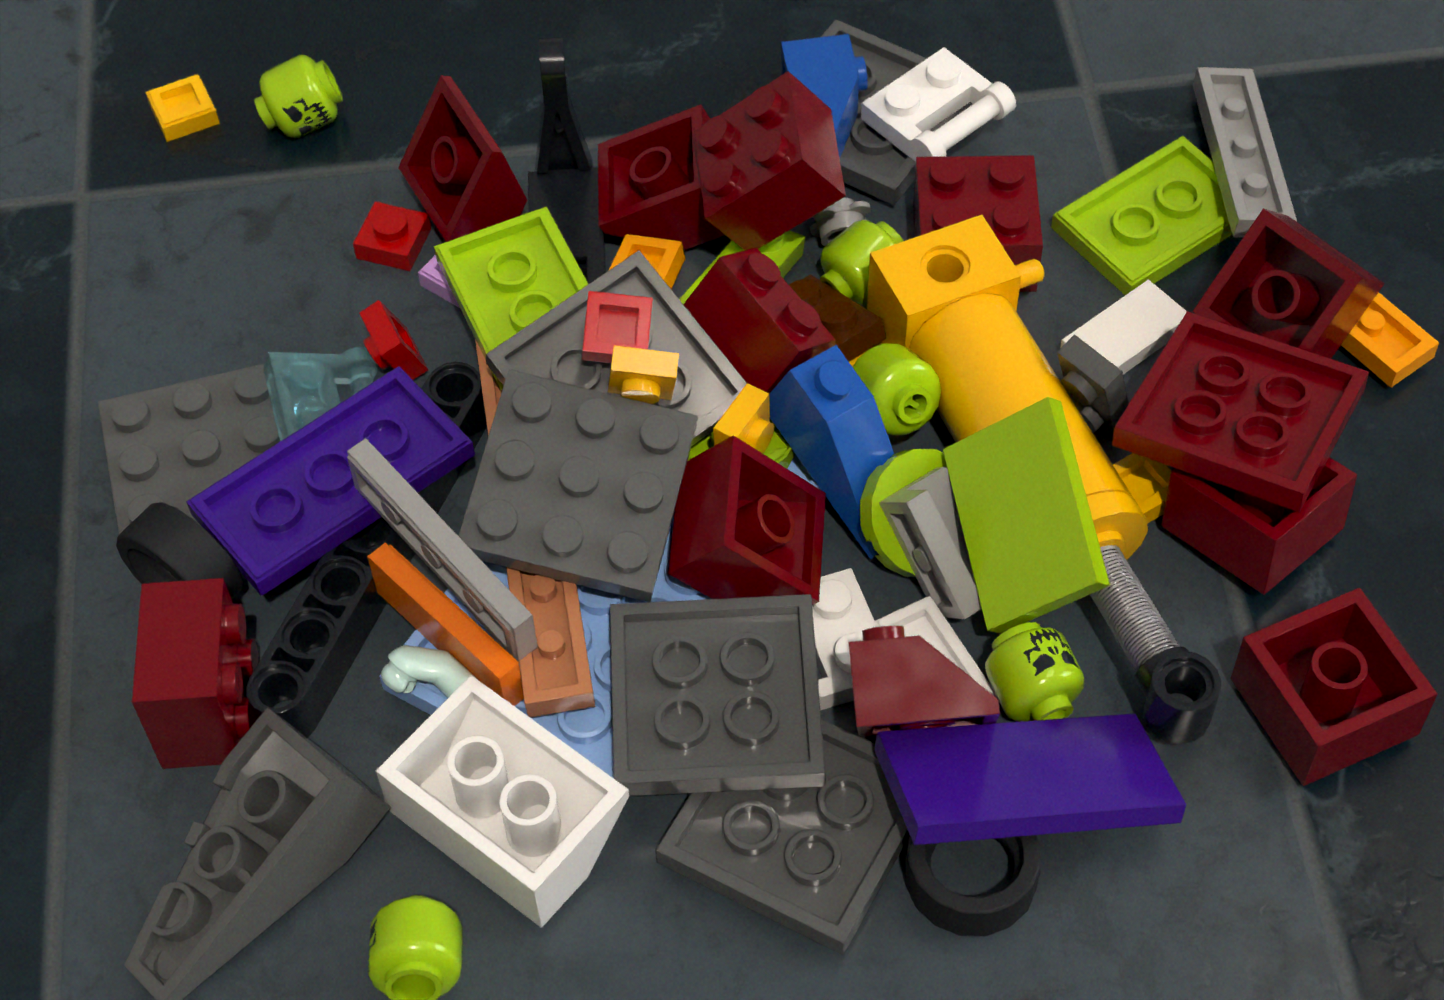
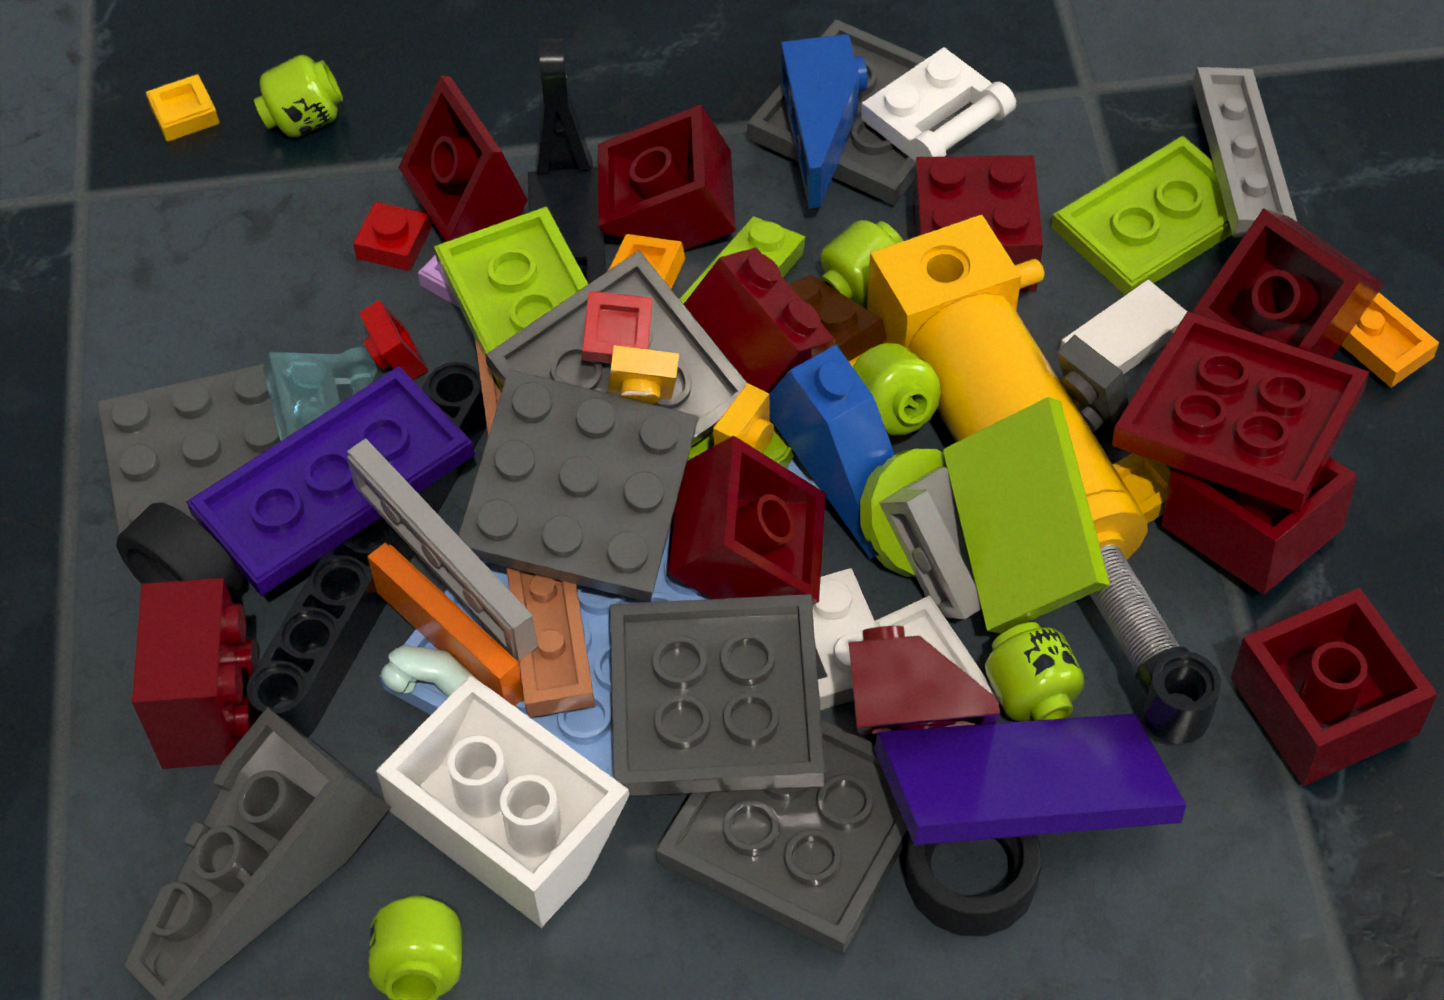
(769, 163): dark red brick -> none
(837, 218): light grey plate -> none

